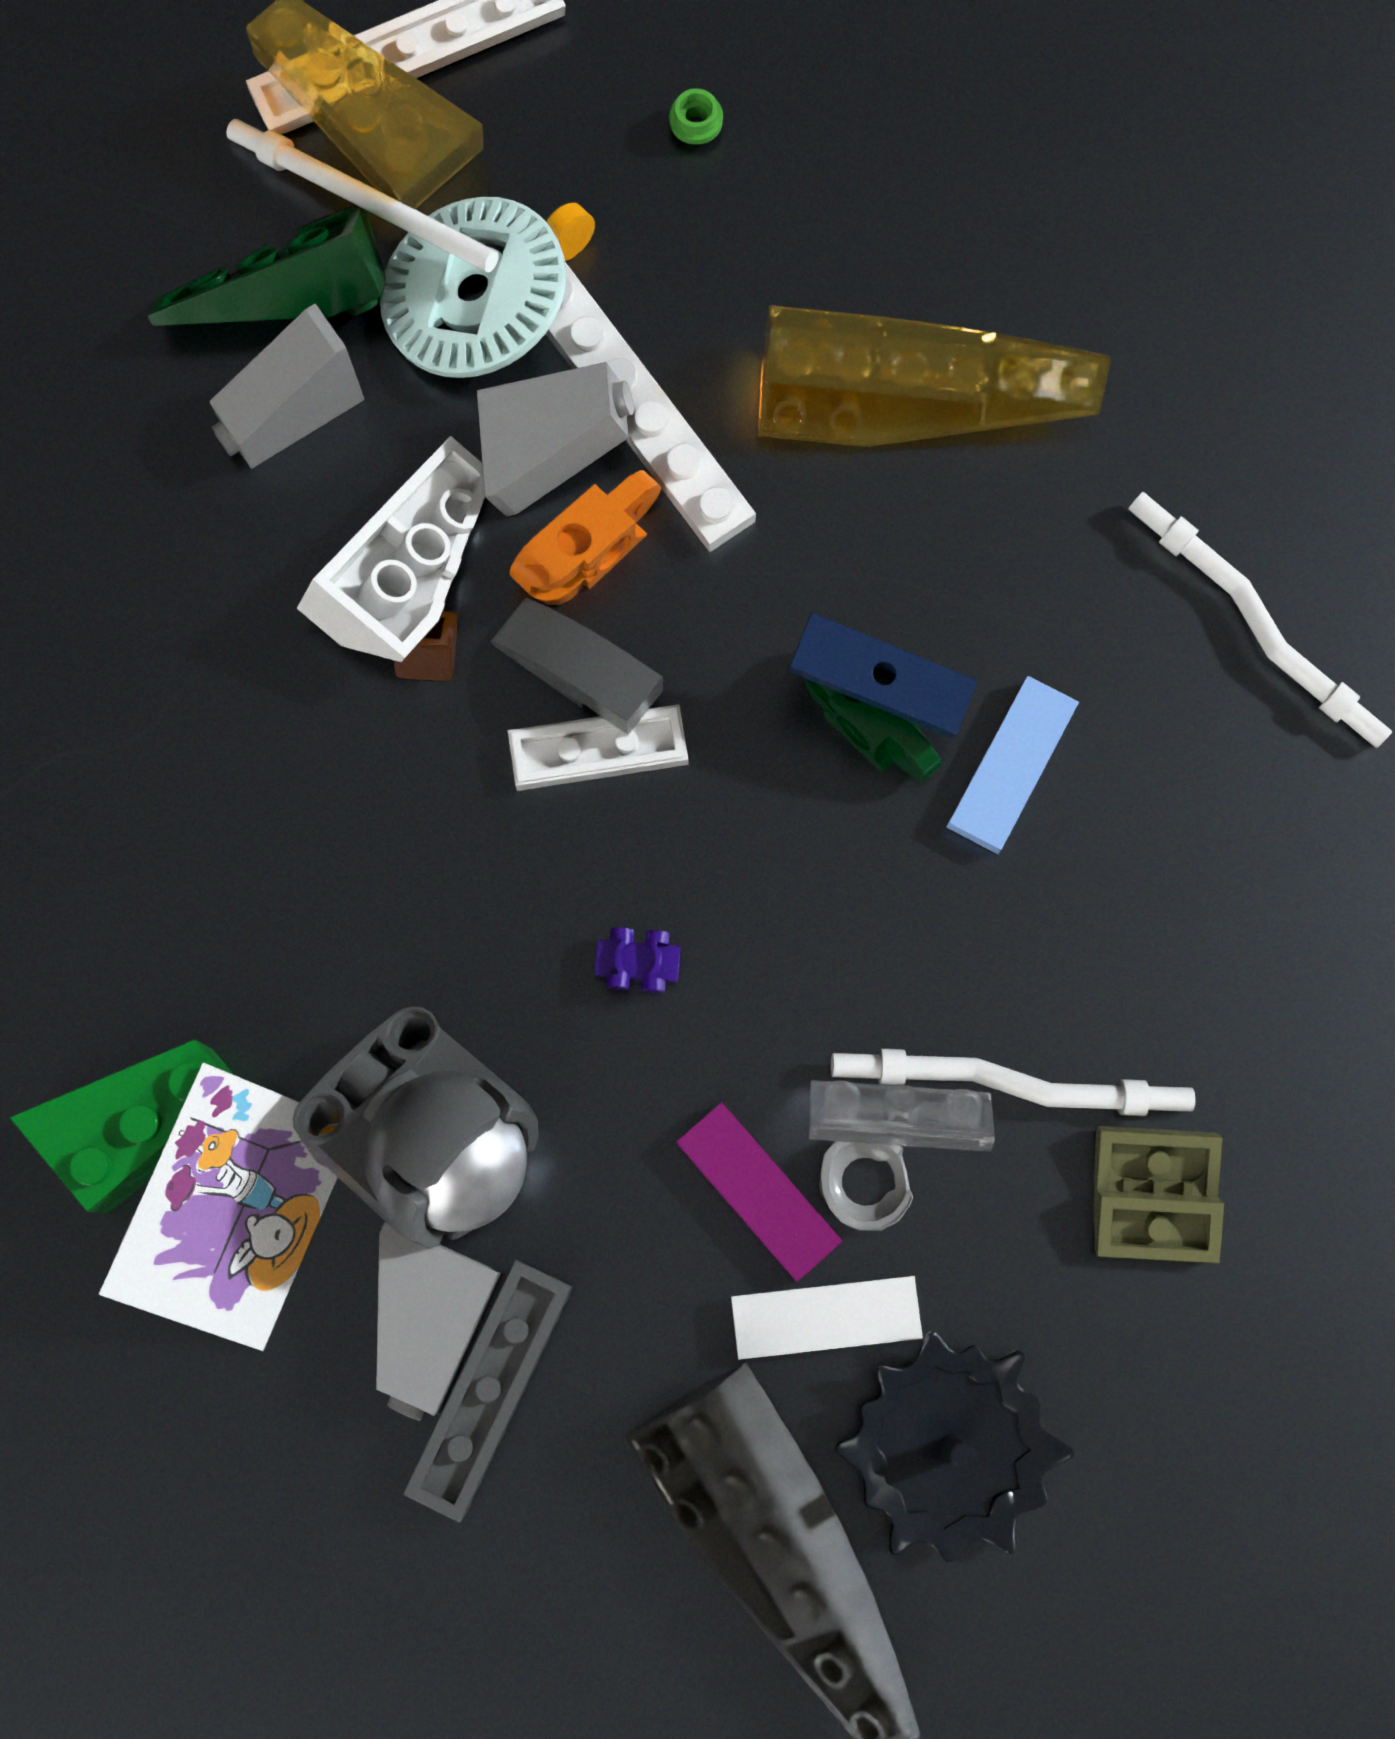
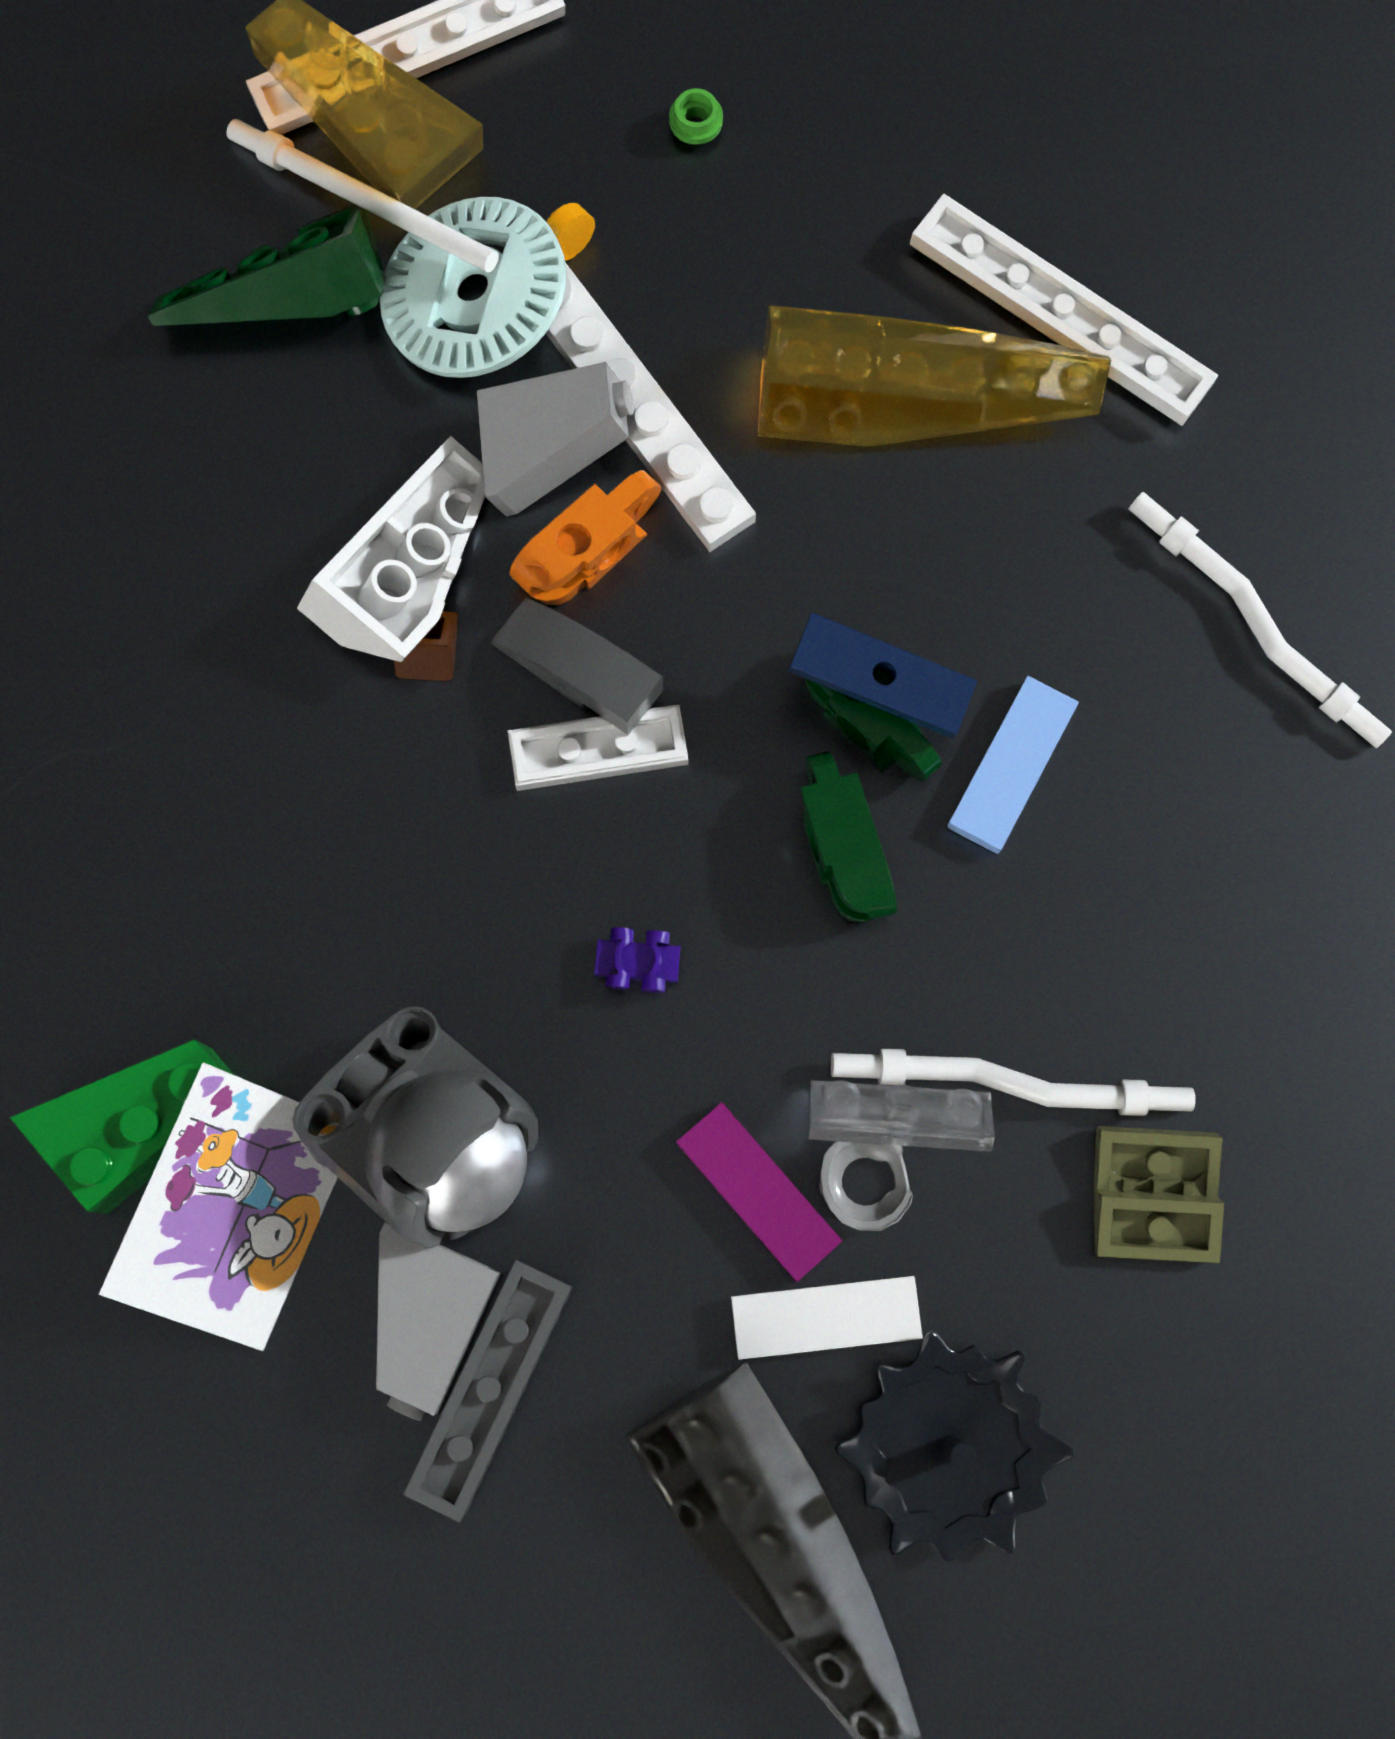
(286, 390): light grey slope -> none
(845, 842): none -> dark green piece
(1062, 308): none -> white plate

